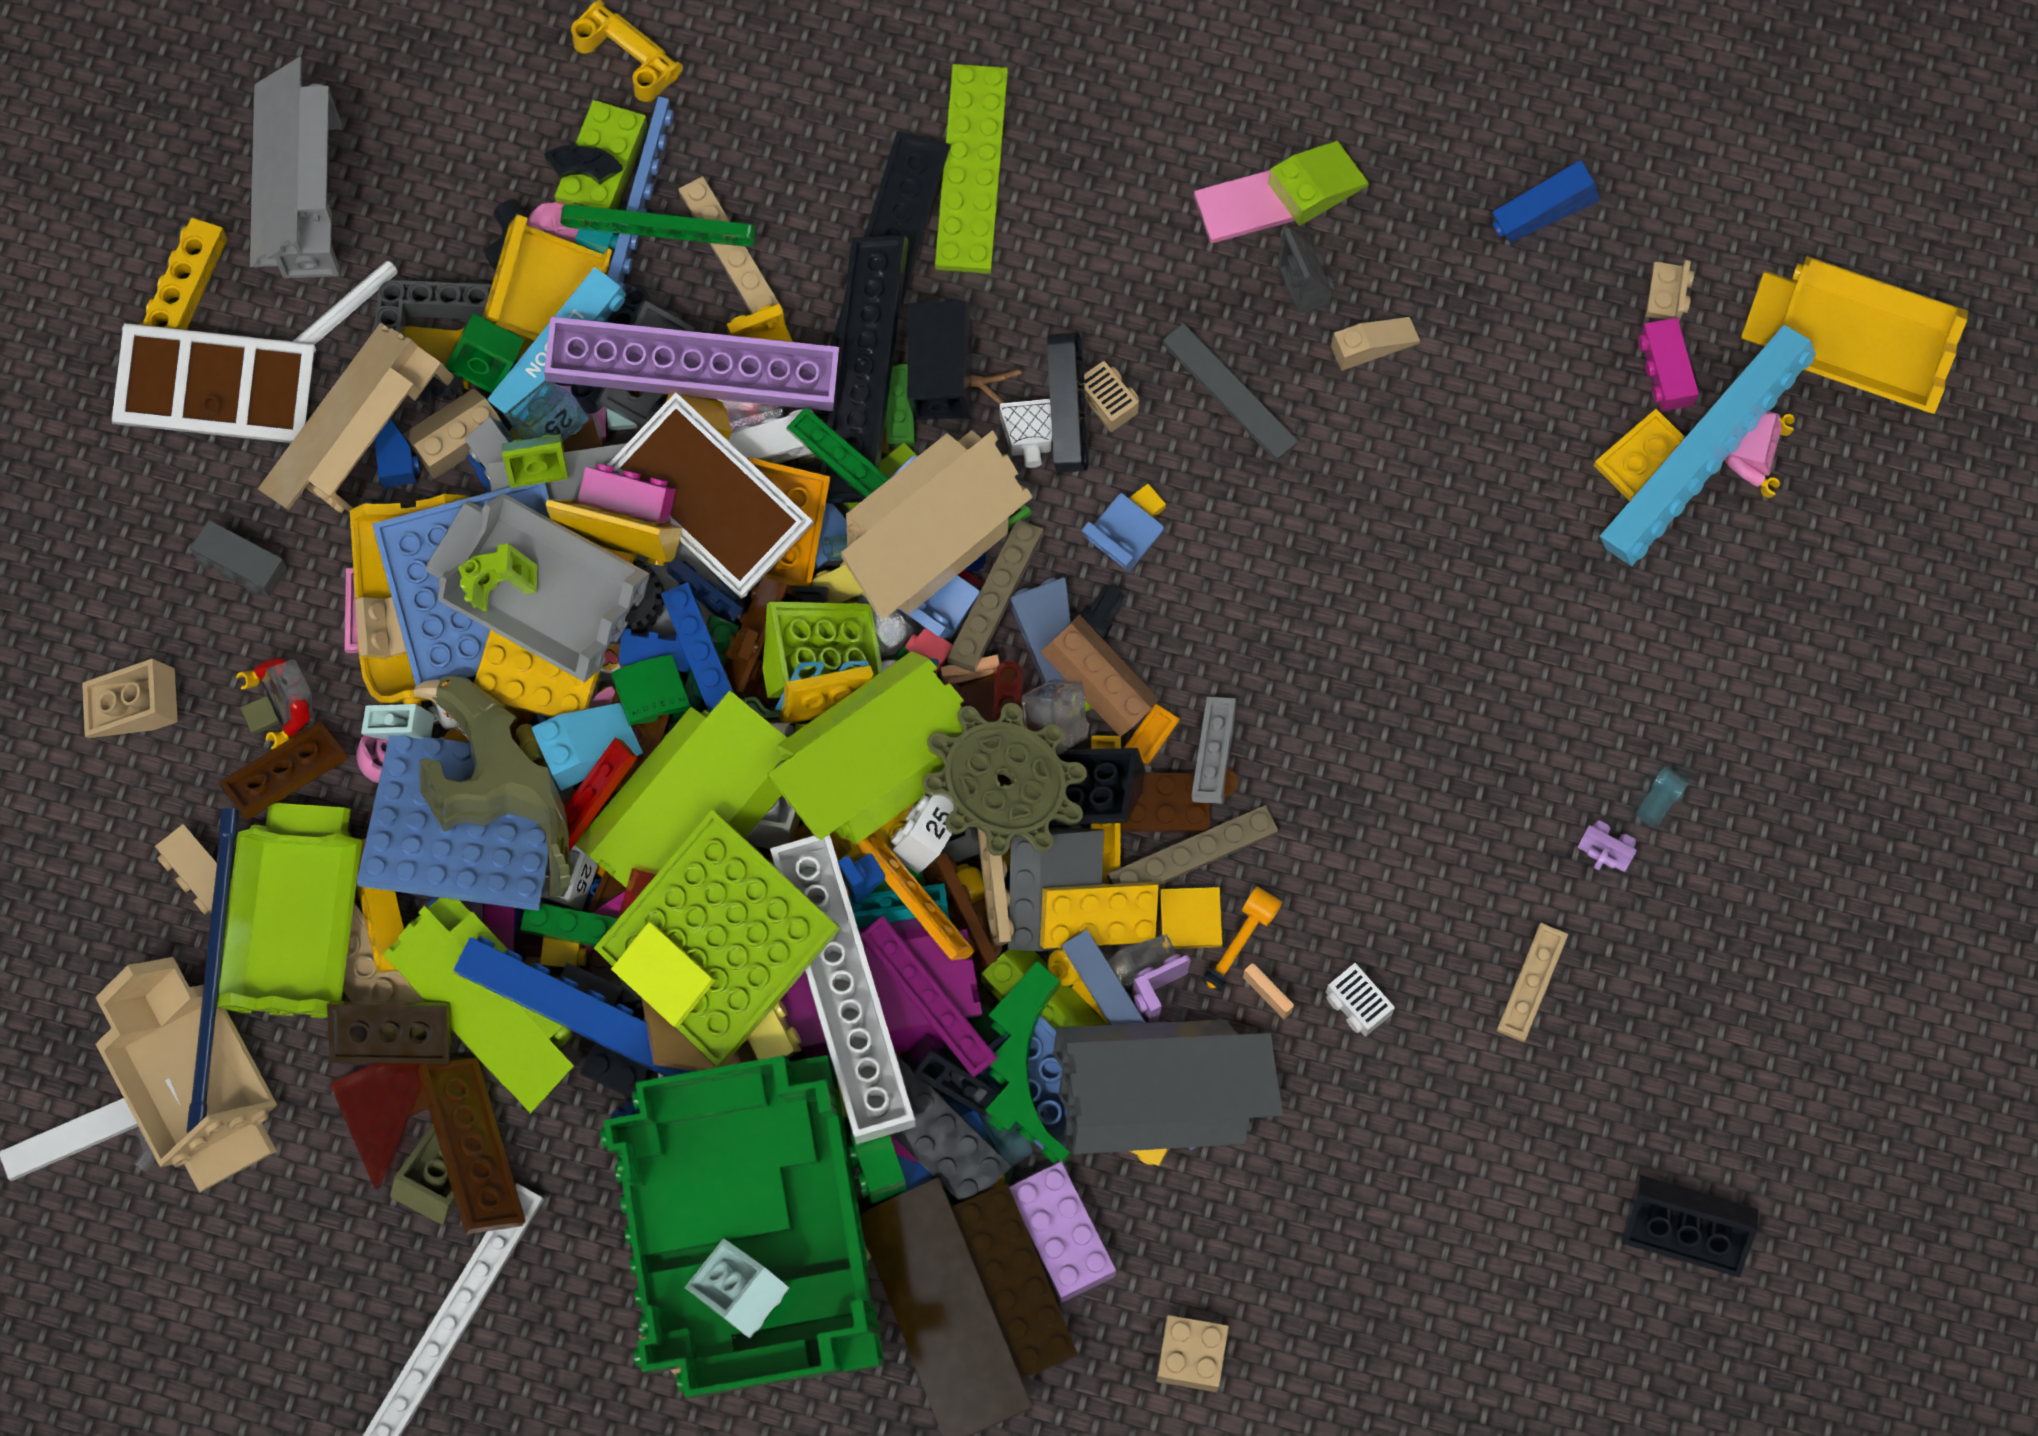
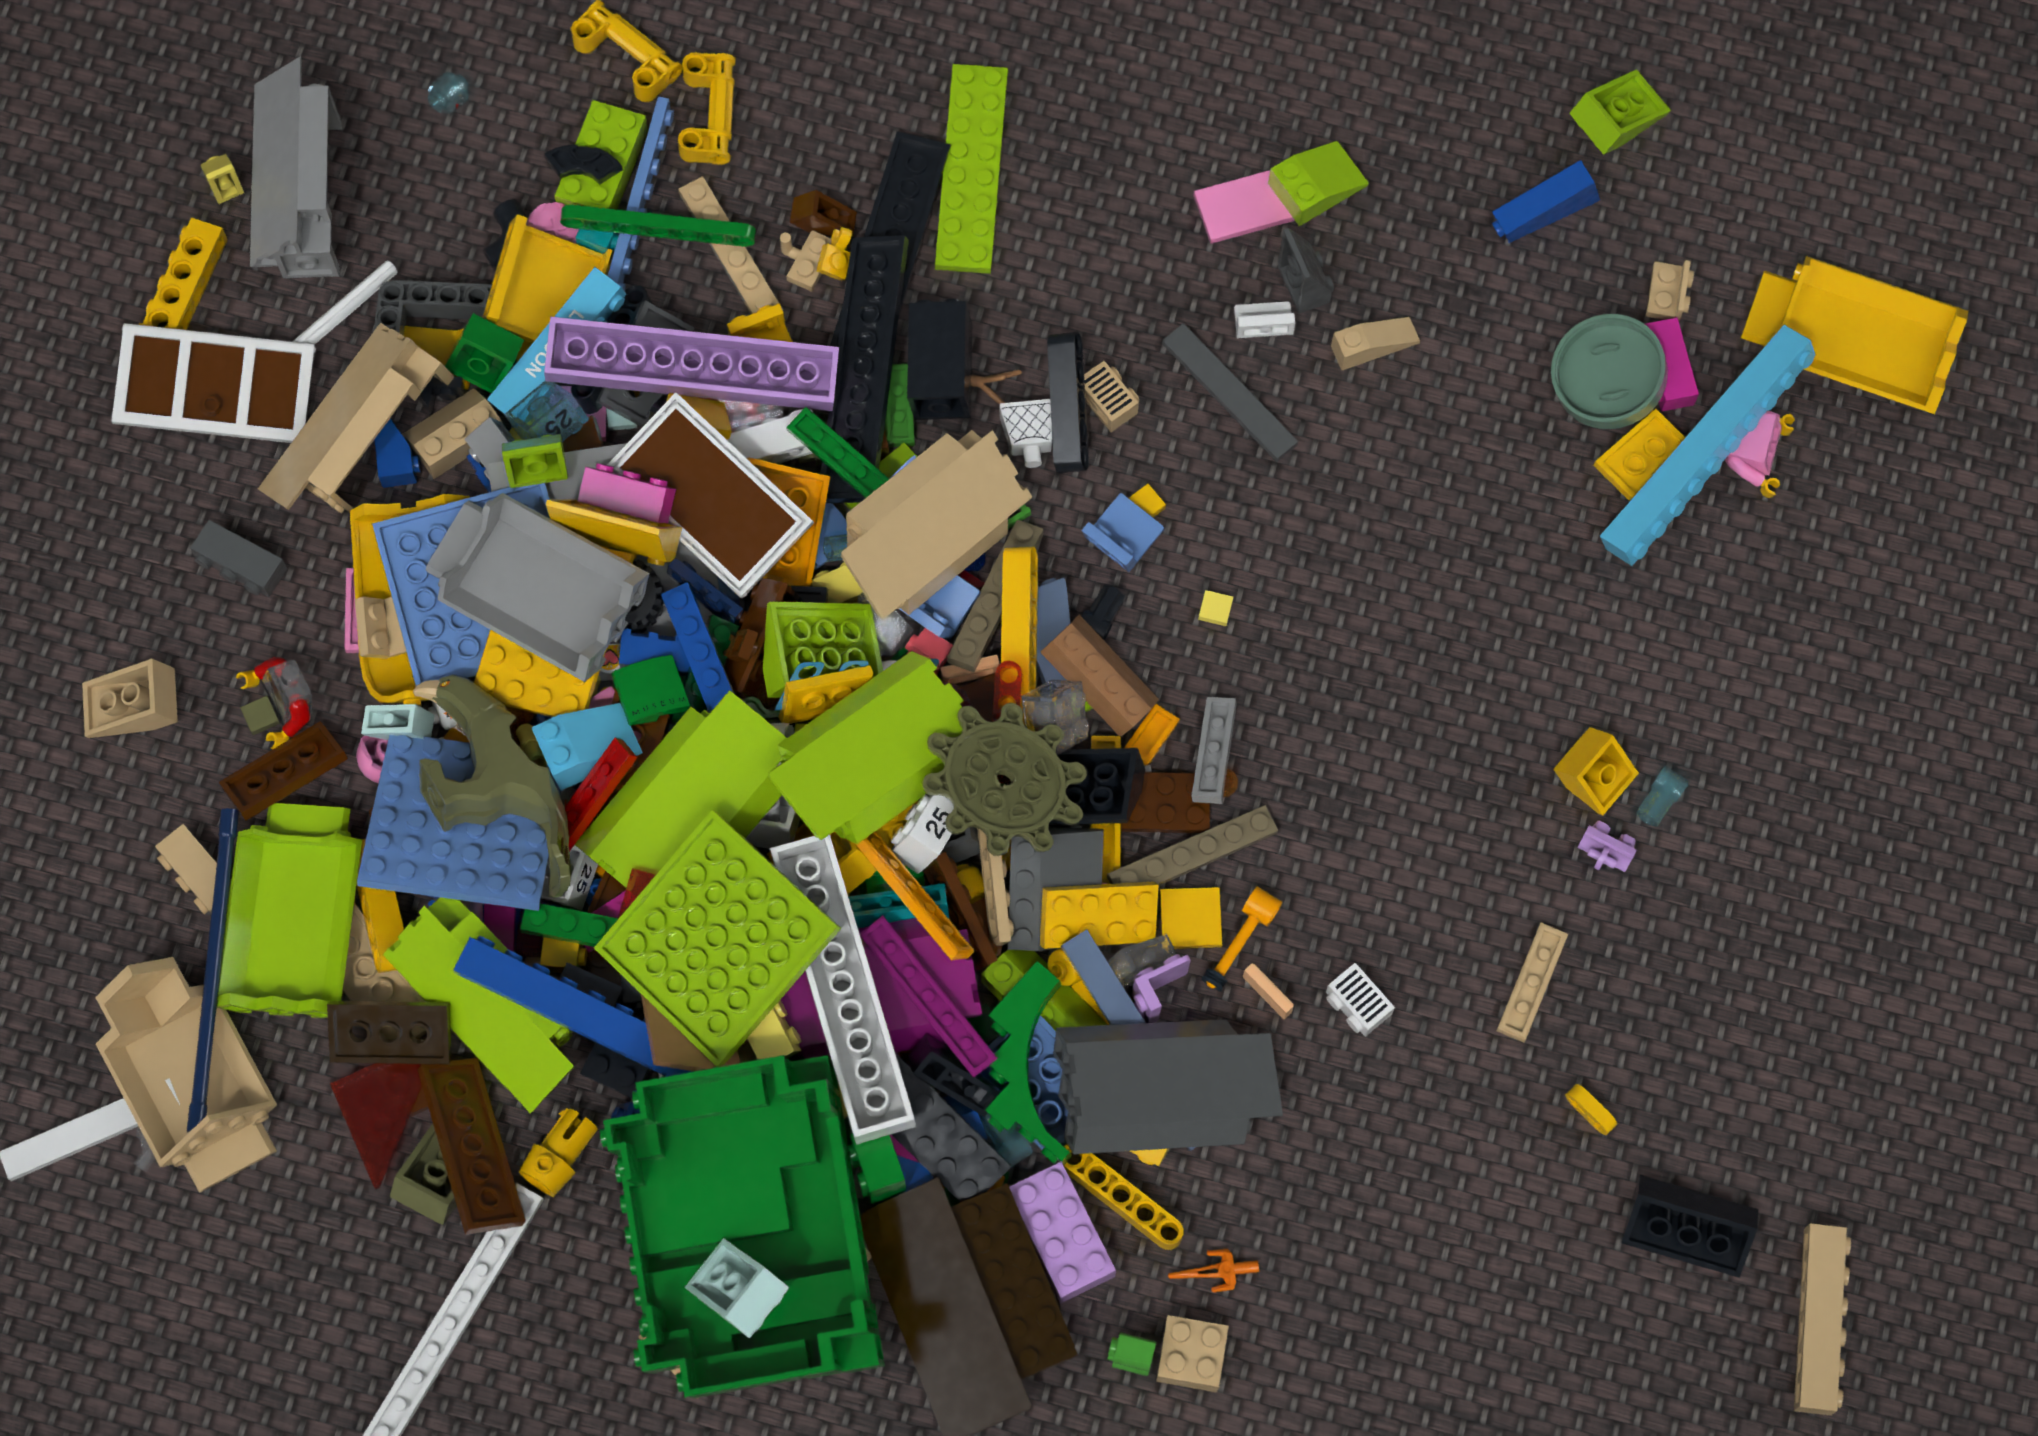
(222, 178): none -> light yellow slope
(448, 93): none -> clear light blue head
(500, 566): lime tile -> none
(551, 1161): none -> yellow piece
(663, 974): neon yellow tile -> none
(720, 108): none -> yellow piece
(806, 260): none -> tan plate
(821, 214): none -> reddish brown slope
(834, 257): none -> yellow plate
(861, 876): blue slope -> none
(1019, 615): none -> yellow beam
(1128, 1209): none -> yellow beam
(1131, 1353): none -> bright green brick
(1215, 608): none -> light yellow tile
(1225, 1269): none -> orange piece
(1264, 319): none -> white panel
(1591, 1109): none -> yellow beam
(1596, 770): none -> yellow slope
(1609, 371): none -> sand green brick
(1619, 111): none -> lime slope
(1821, 1320): none -> tan brick

